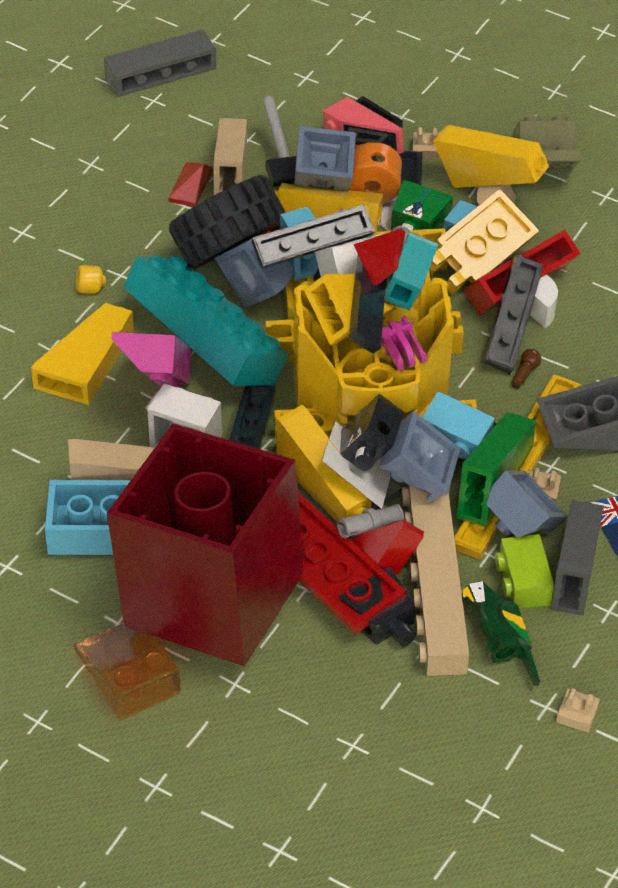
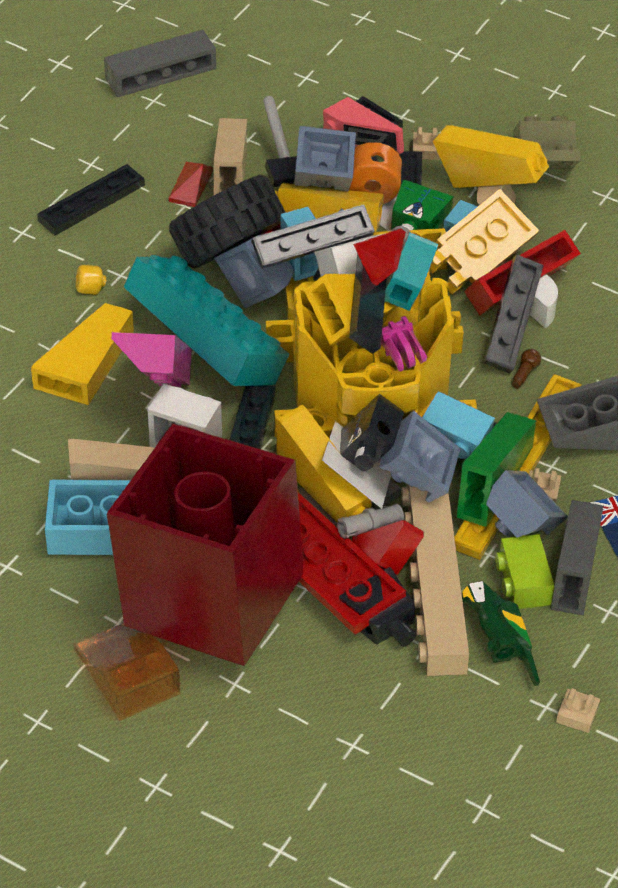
(91, 199): none -> black tile

